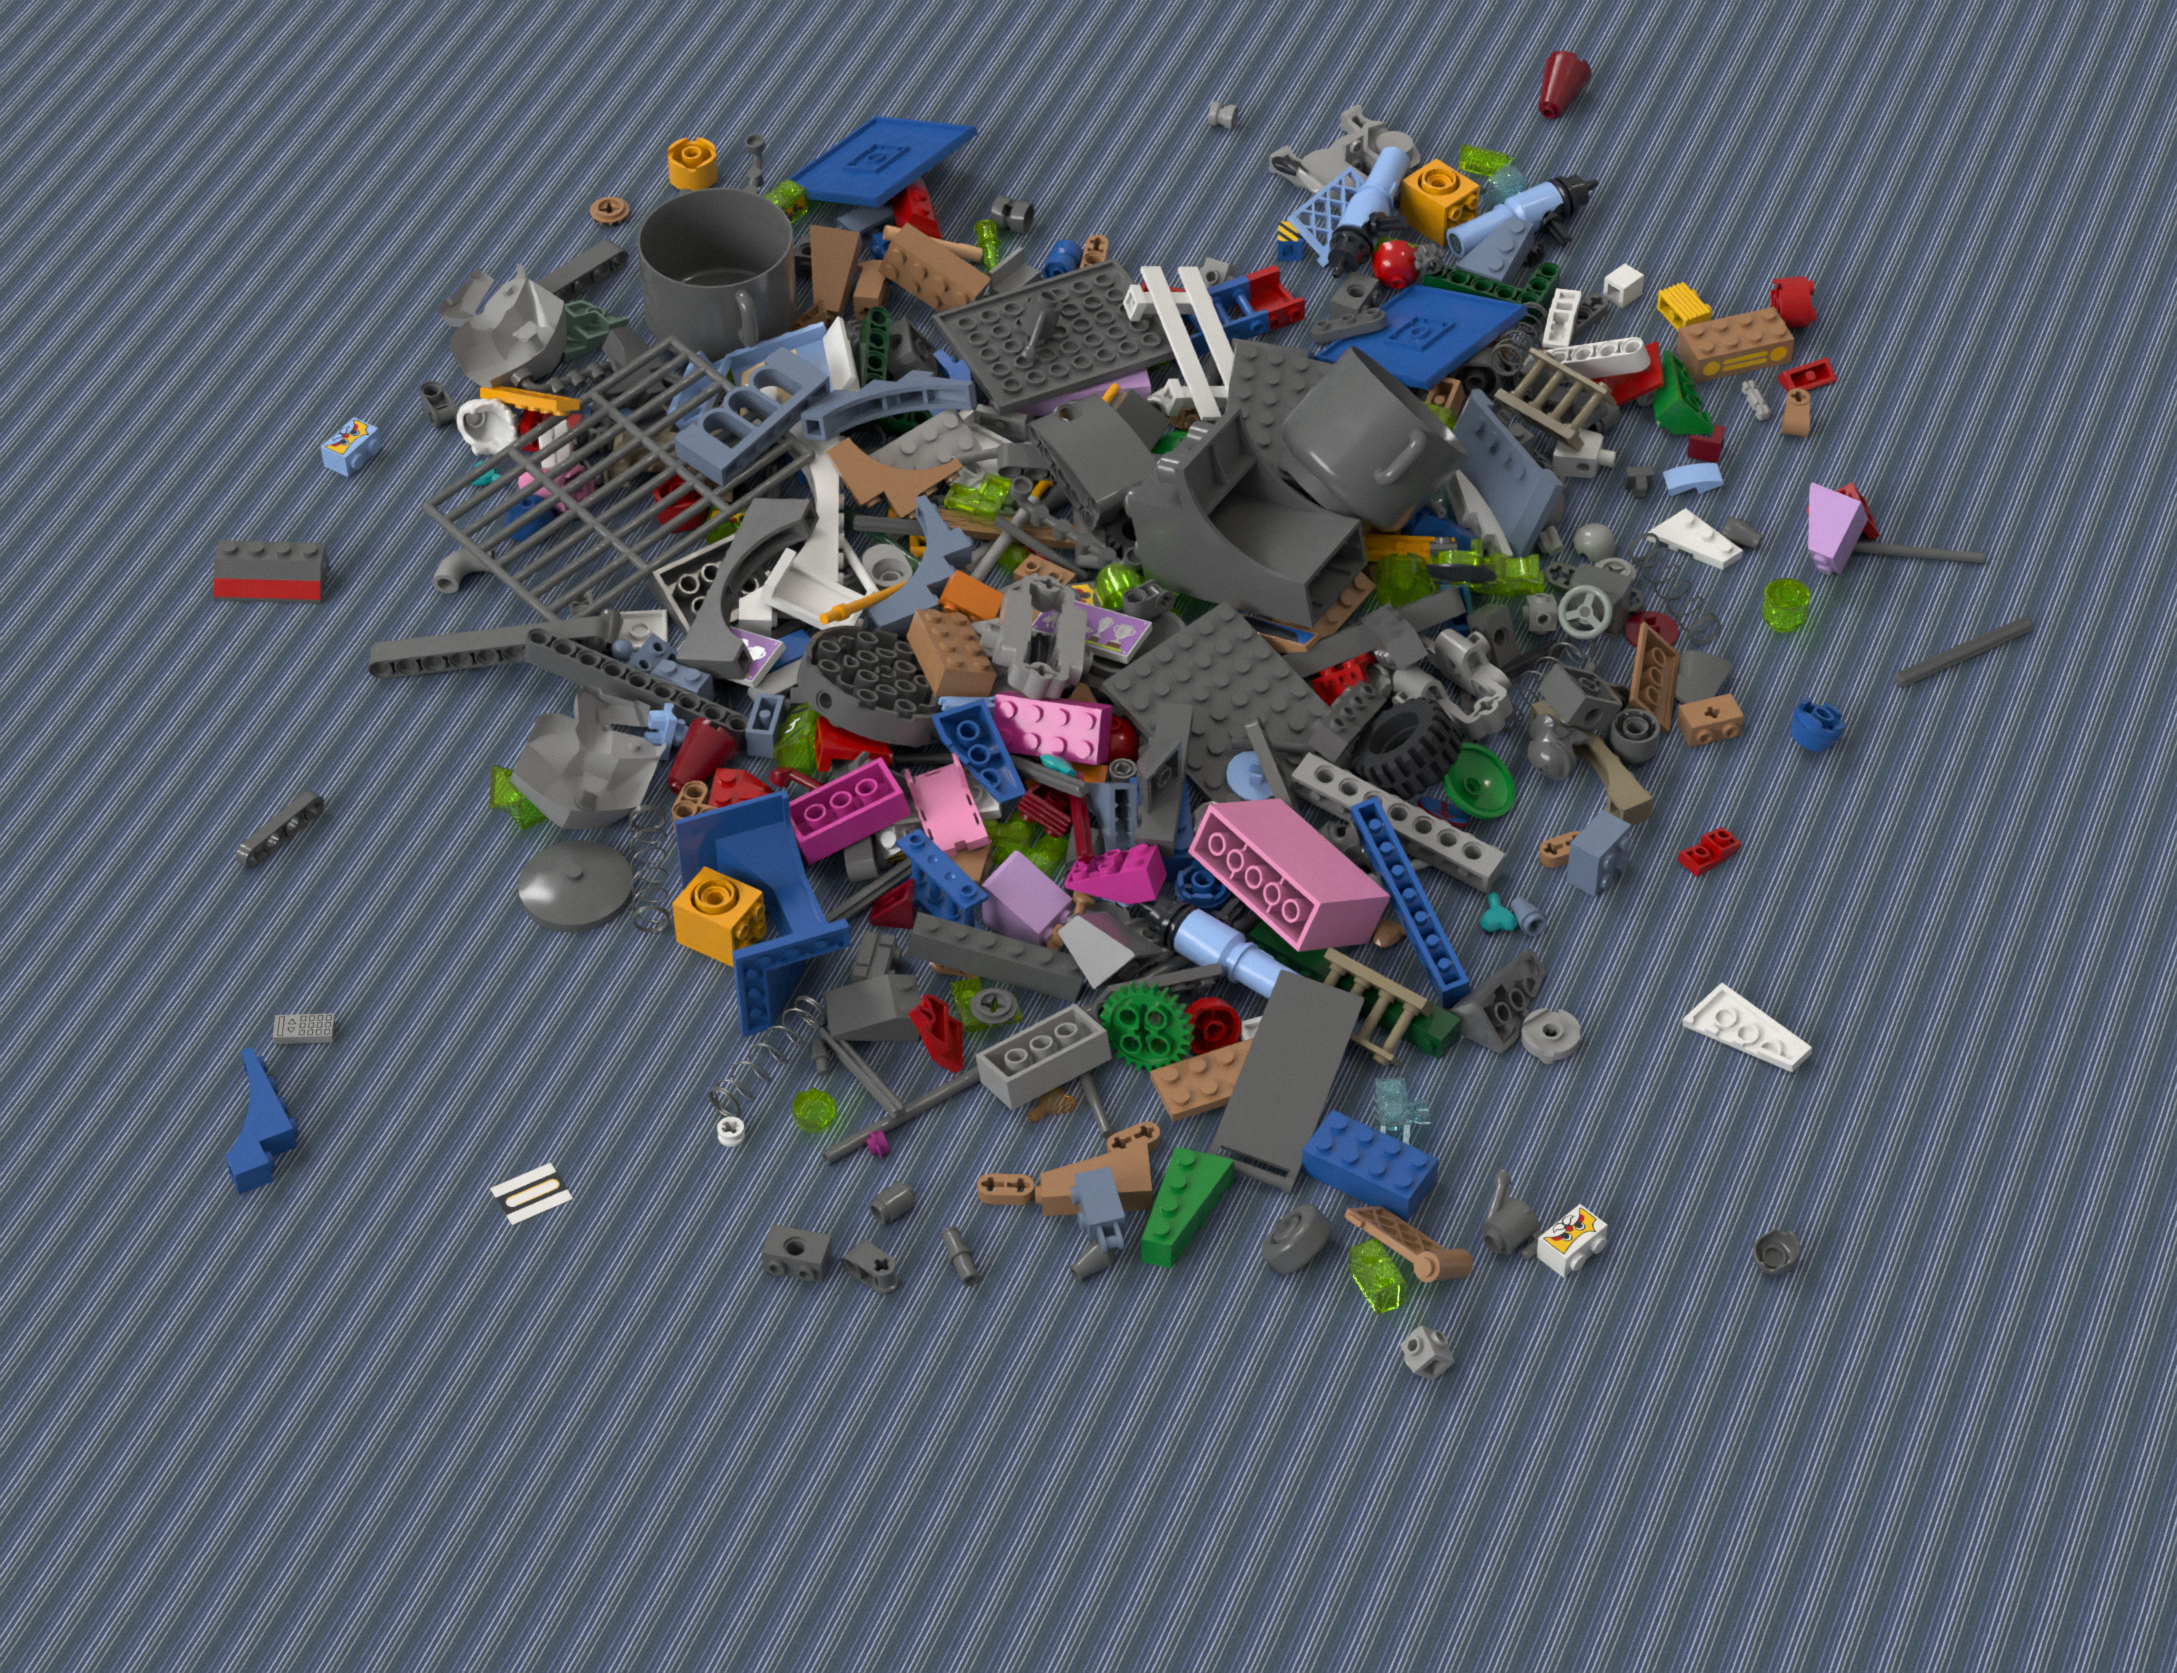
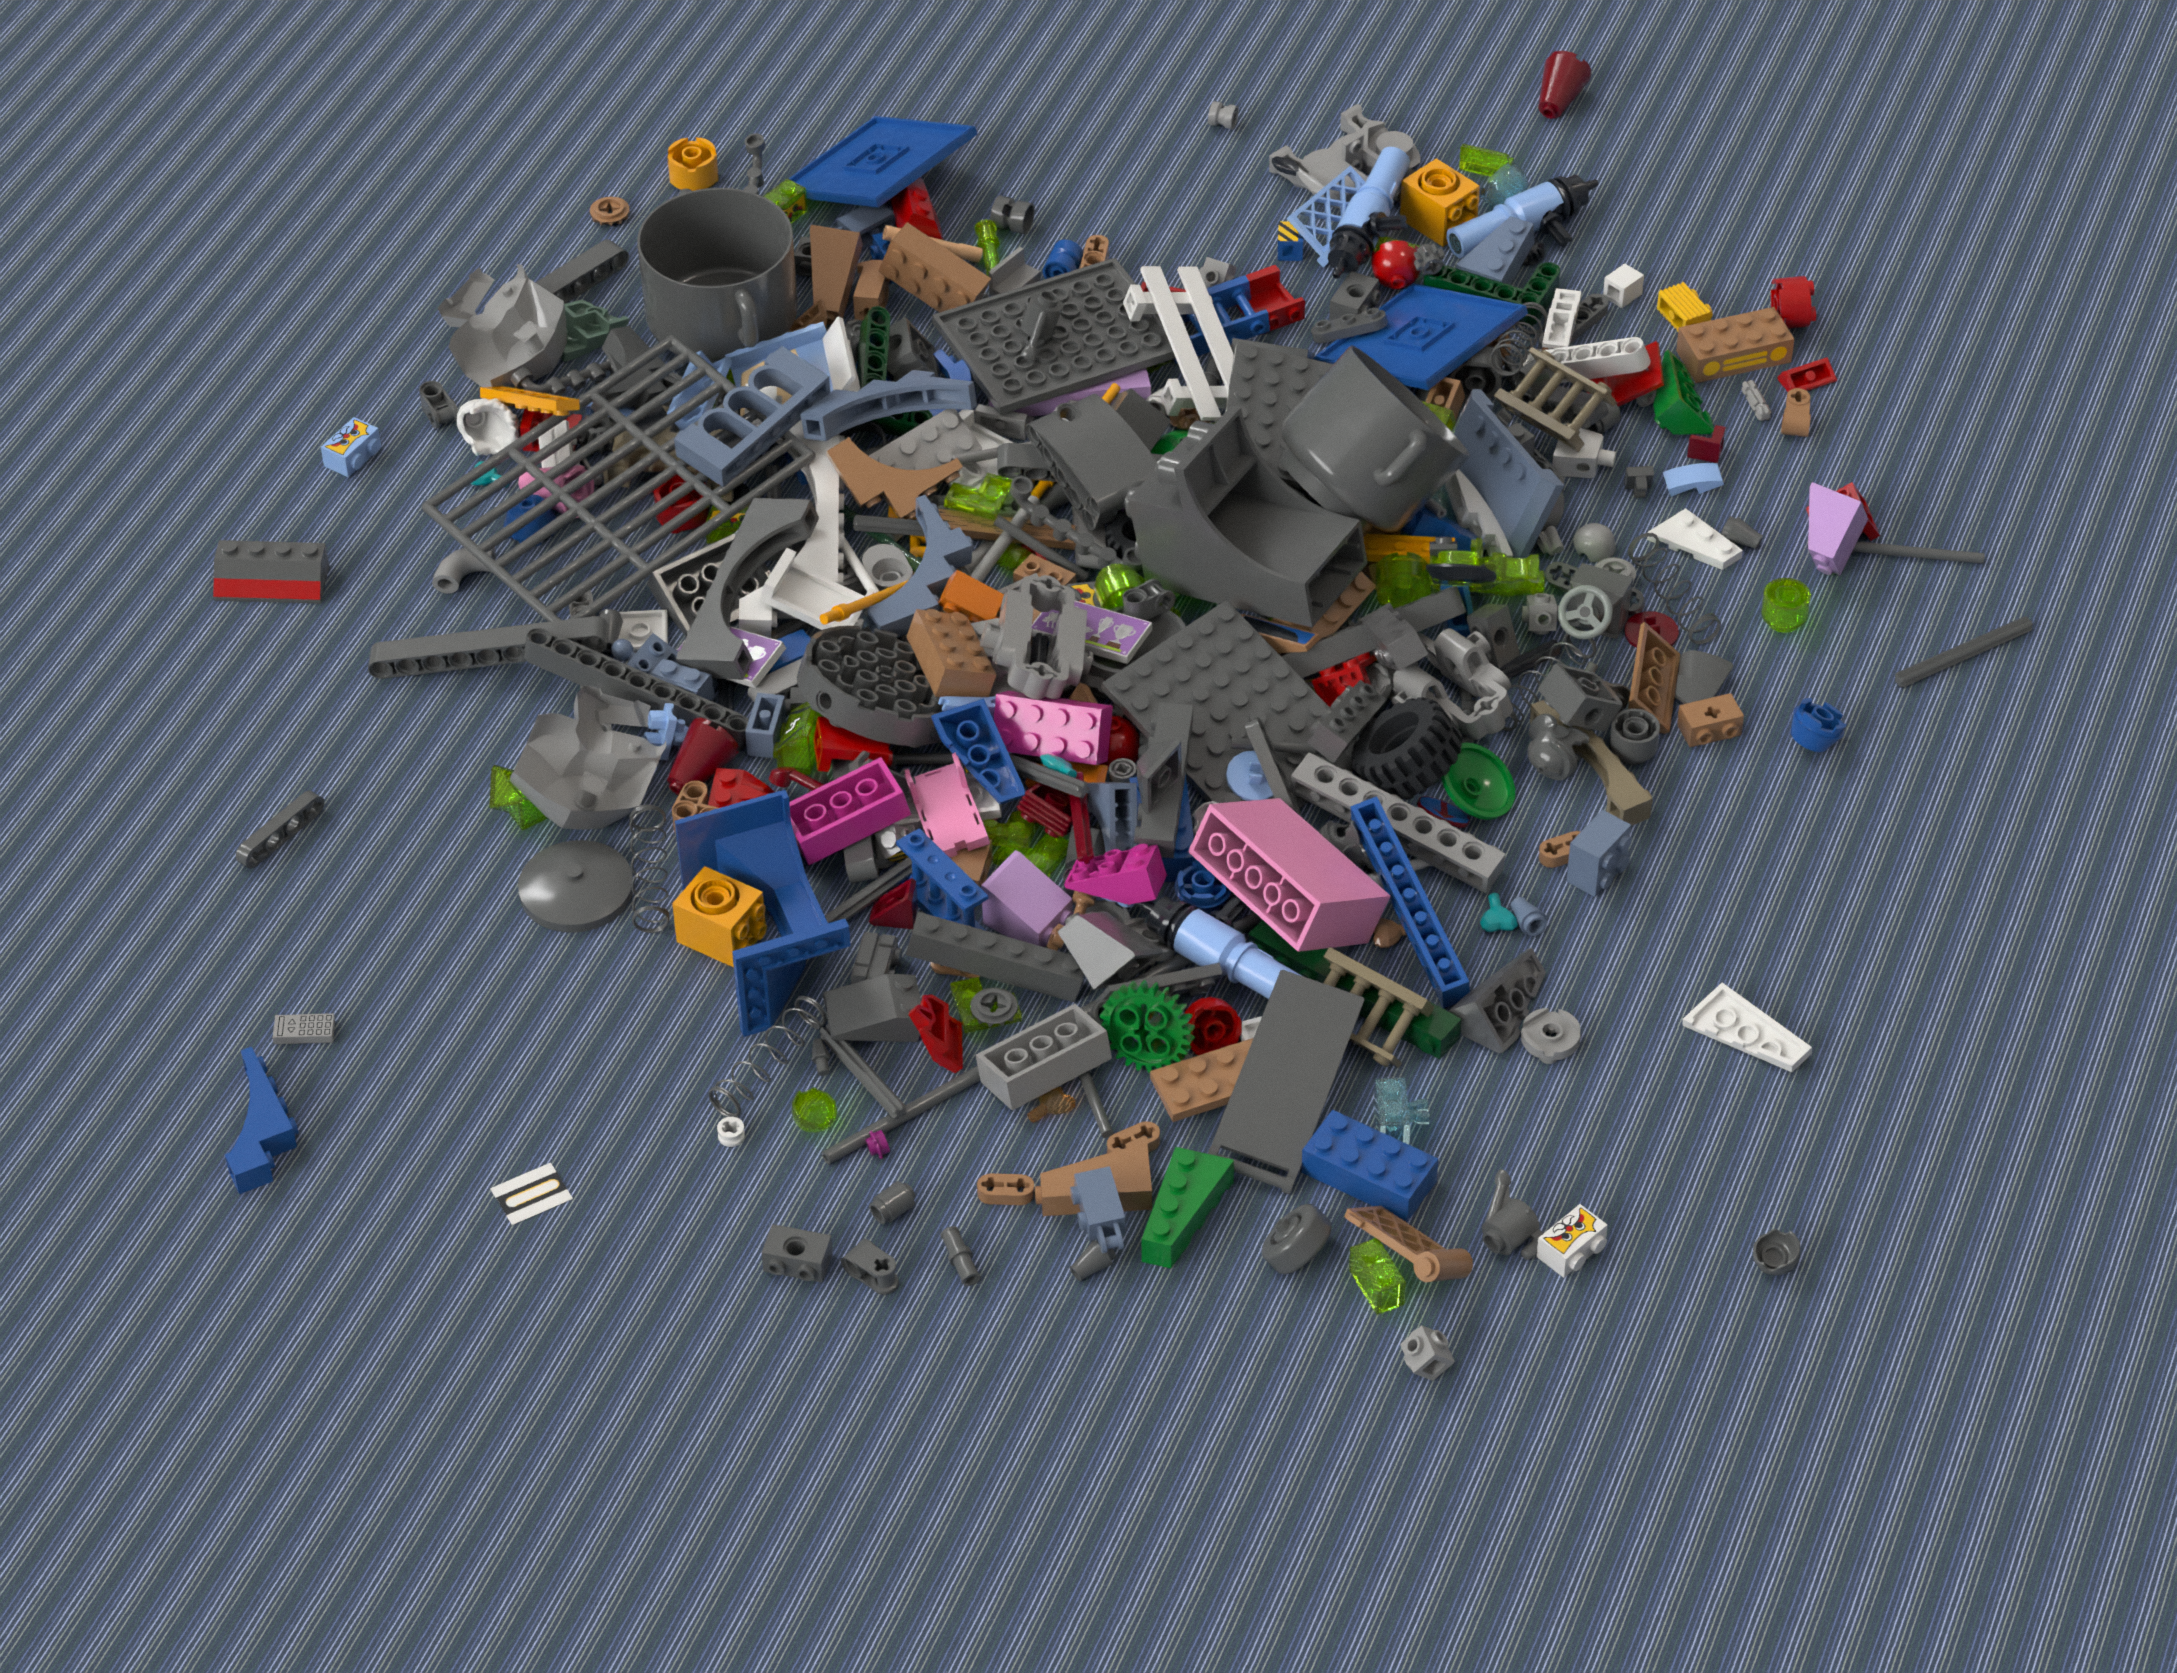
(1712, 851): red slope -> none

